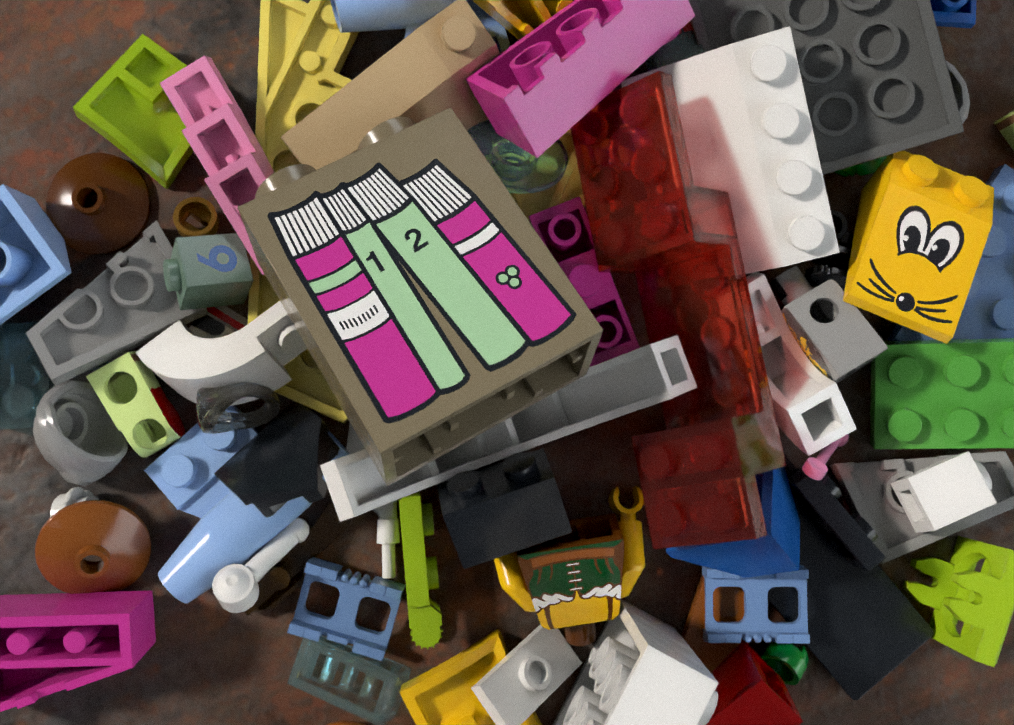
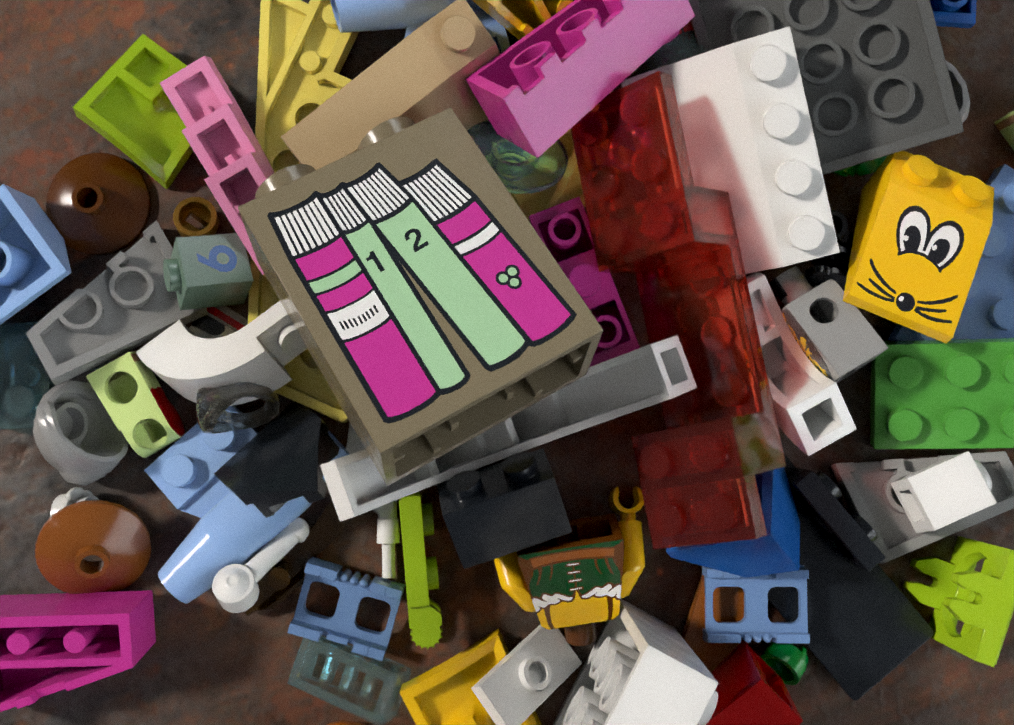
(815, 467): bright pink hinge -> none

